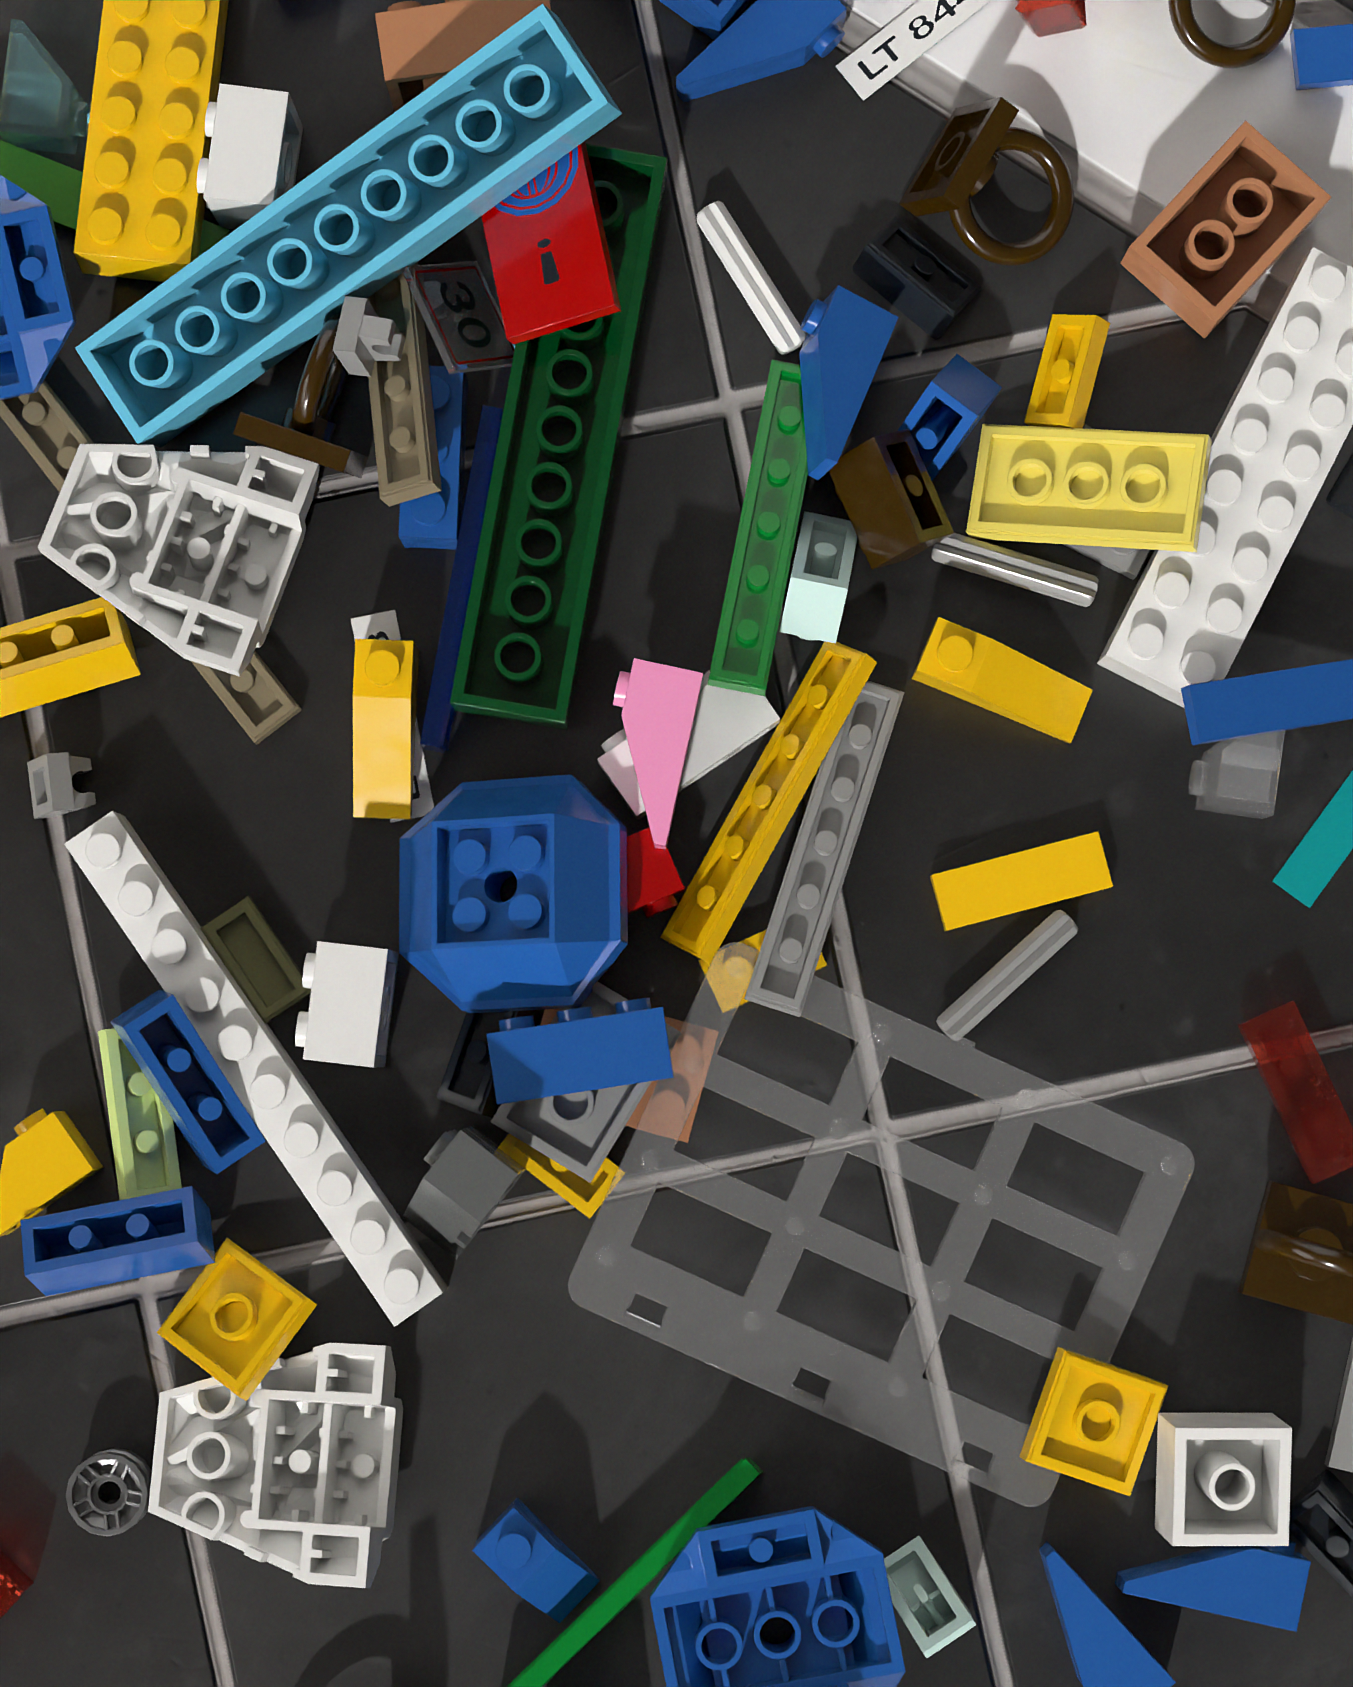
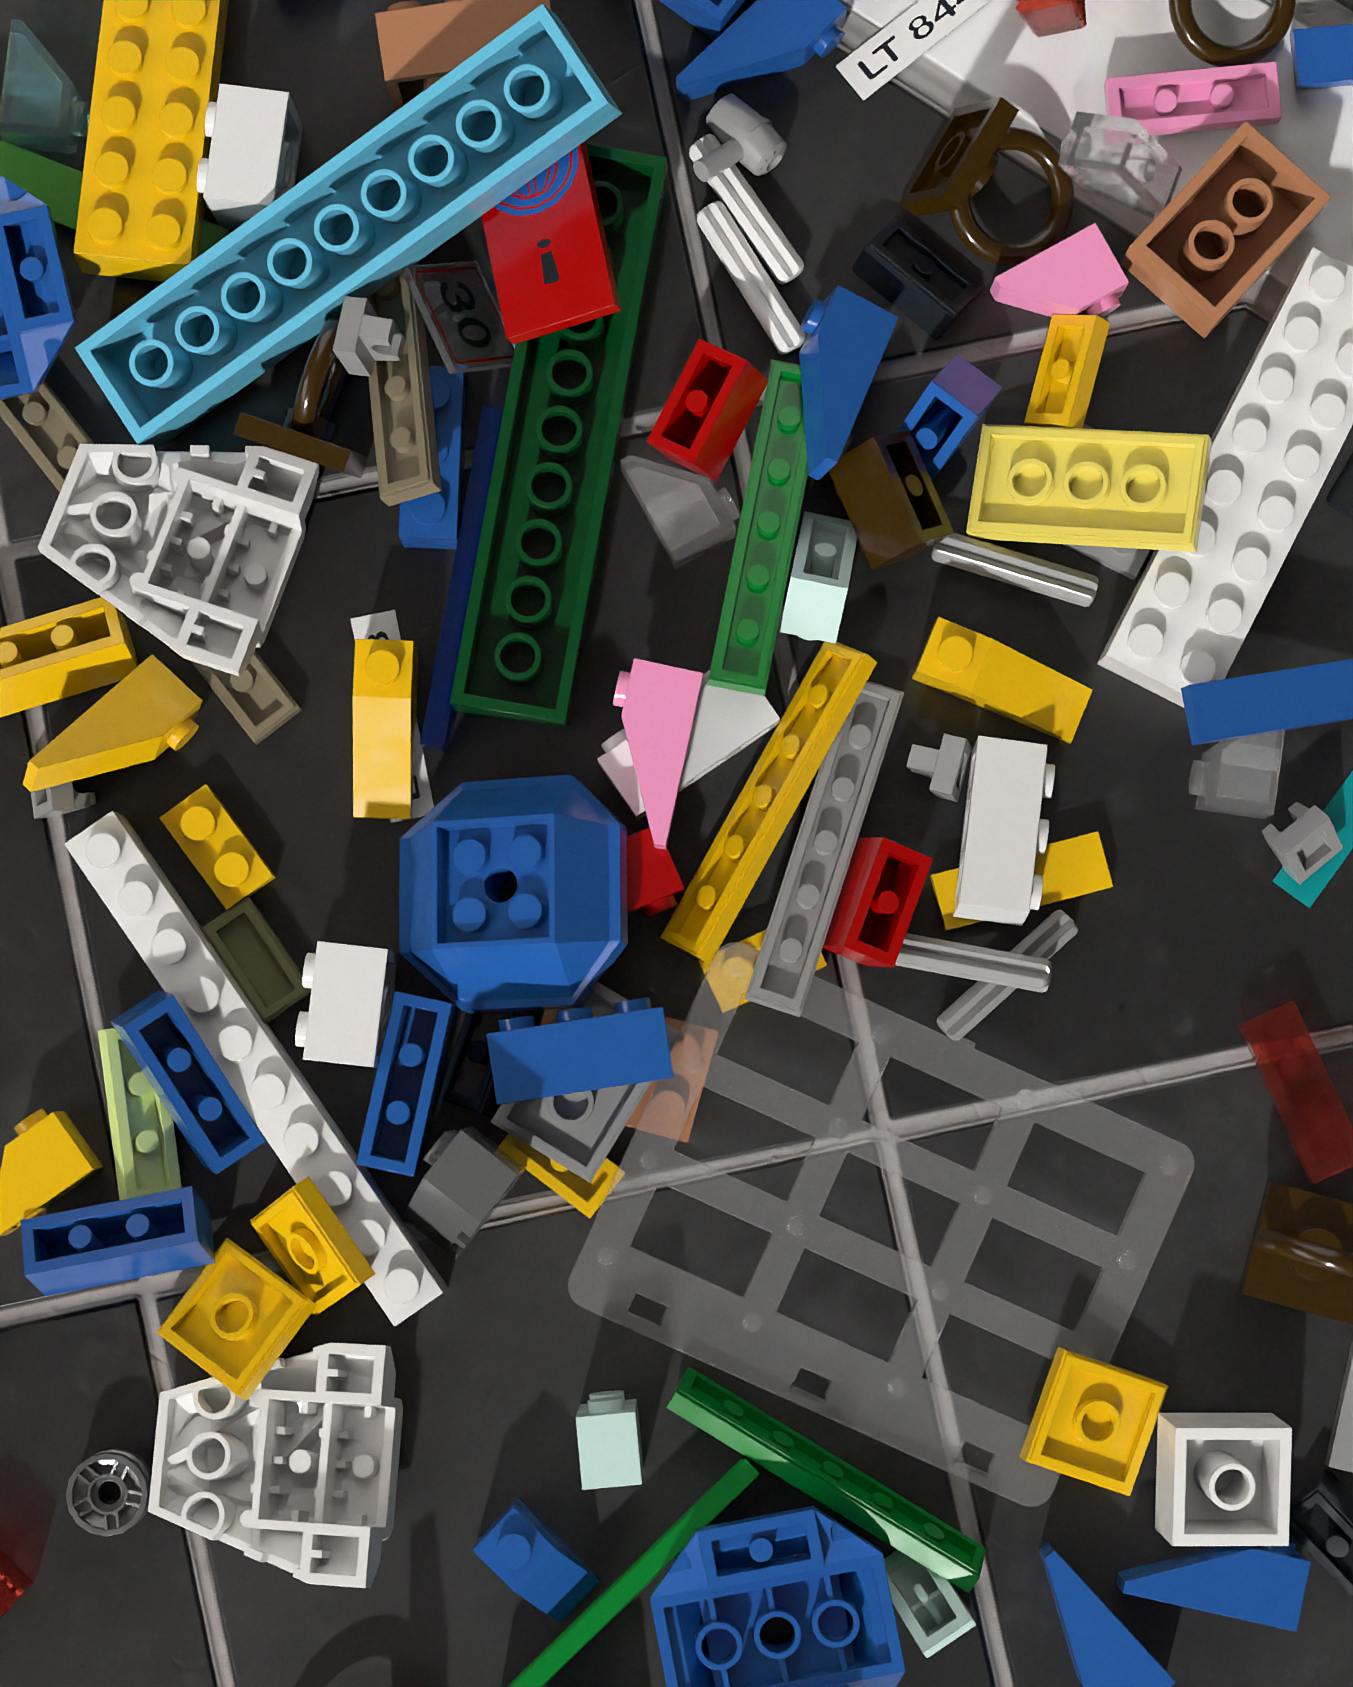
(121, 729): none -> yellow slope
(217, 847): none -> yellow plate
(312, 1245): none -> yellow tile
(406, 1084): none -> blue brick
(609, 1441): none -> light aqua brick
(681, 508): none -> clear slope
(707, 410): none -> red brick
(744, 139): none -> light grey piece
(751, 216): none -> white axle
(828, 1479): none -> green tile
(877, 902): none -> red brick
(944, 766): none -> light grey tile
(975, 963): none -> light grey axle
(1003, 831): none -> white brick
(1067, 278): none -> bright pink slope
(1119, 162): none -> clear slope
(1197, 98): none -> bright pink plate
(1305, 843): none -> light grey tile

